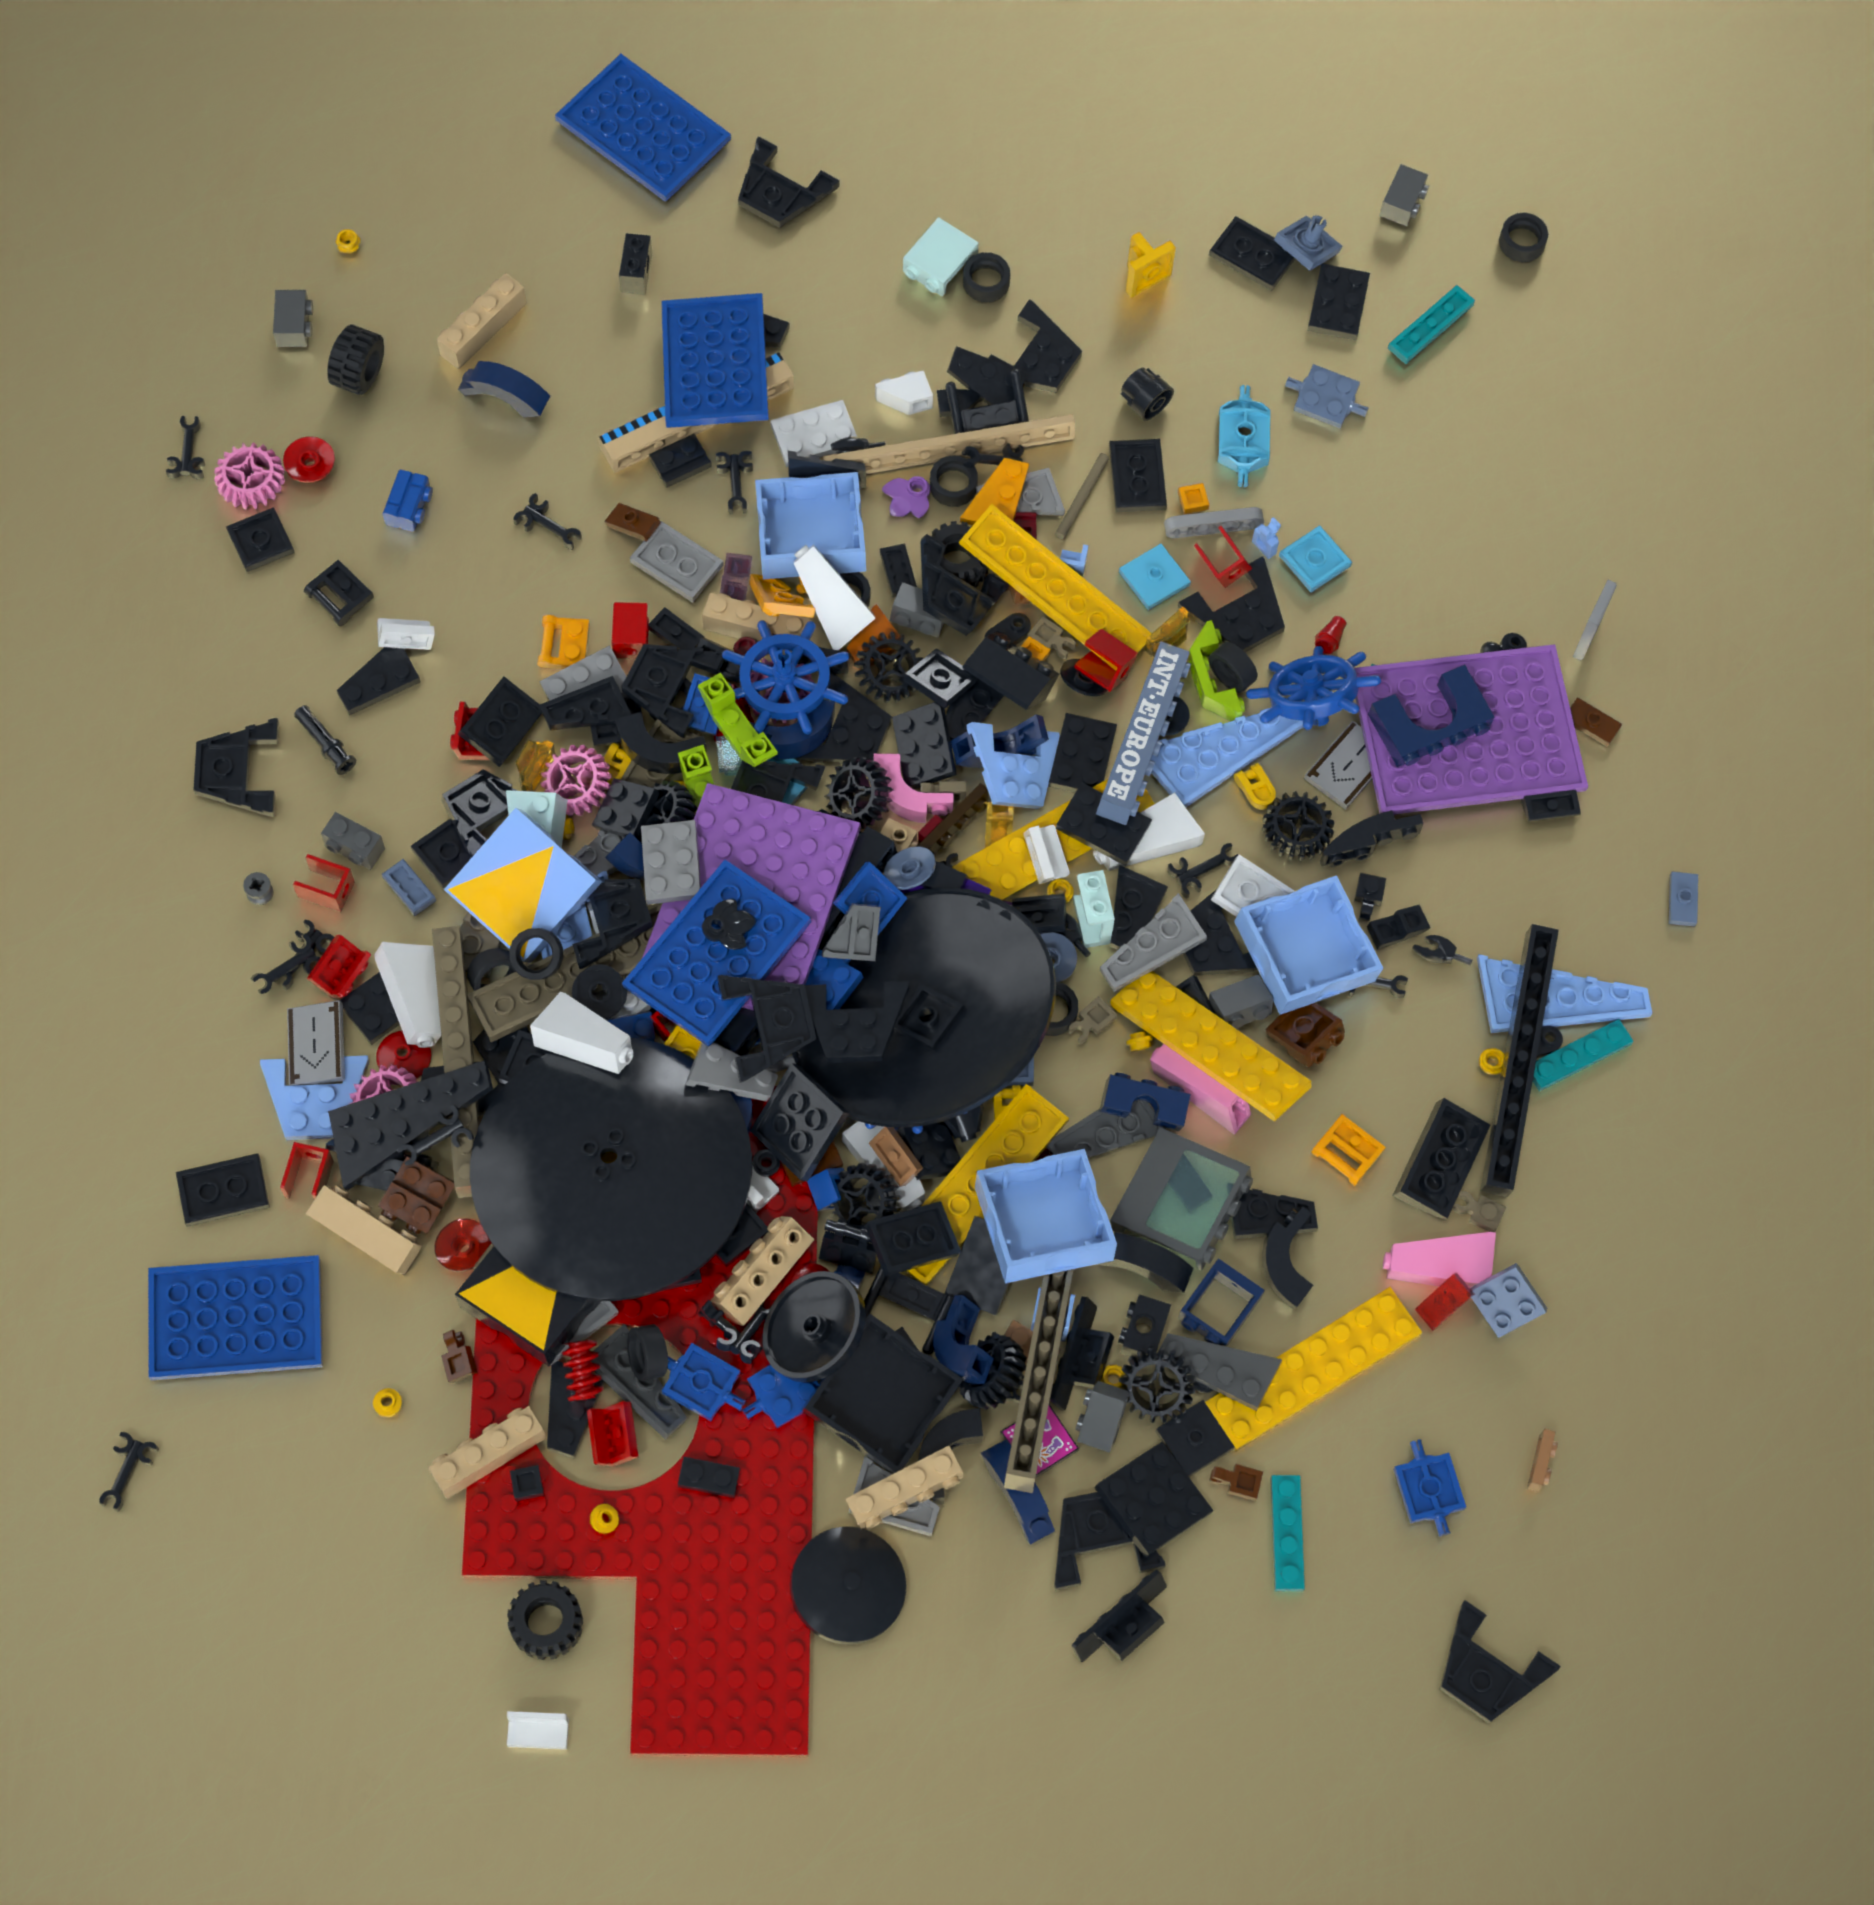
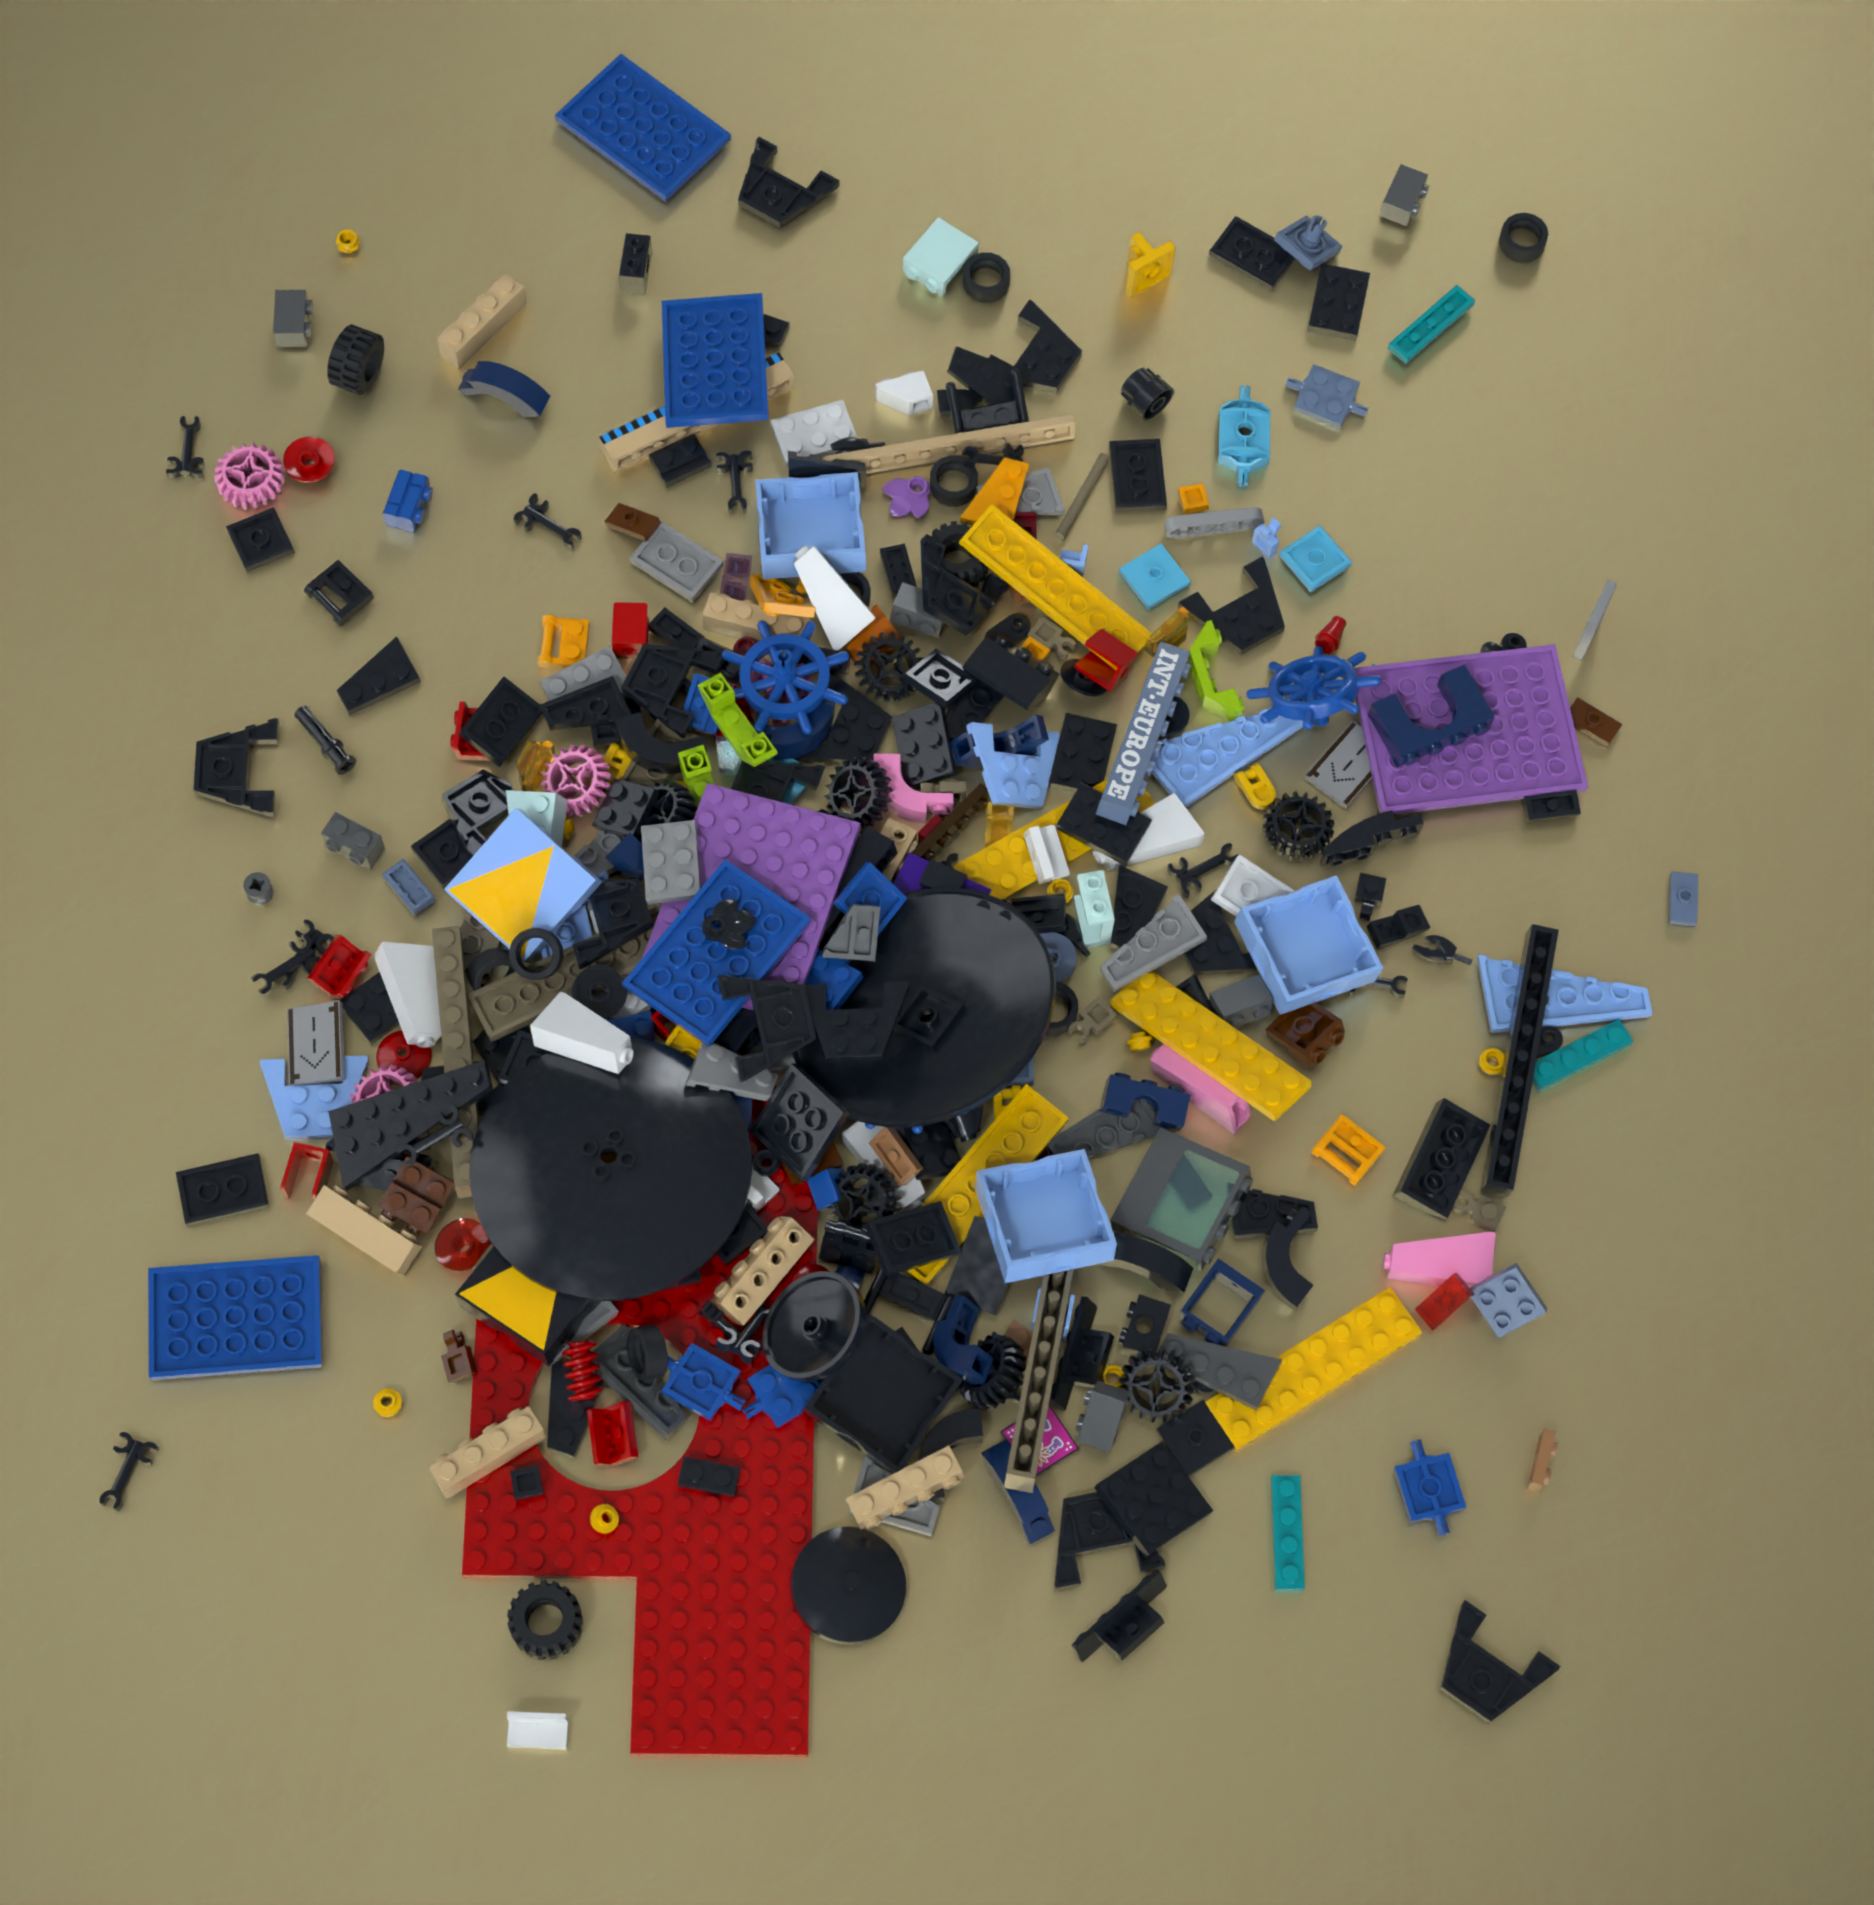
(332, 870): red piece -> none
(405, 633): white panel -> none
(910, 867): sand blue dish -> none
(1233, 667): black tyre -> none
(1241, 564): red piece -> none
(1242, 1480): reddish brown plate -> none

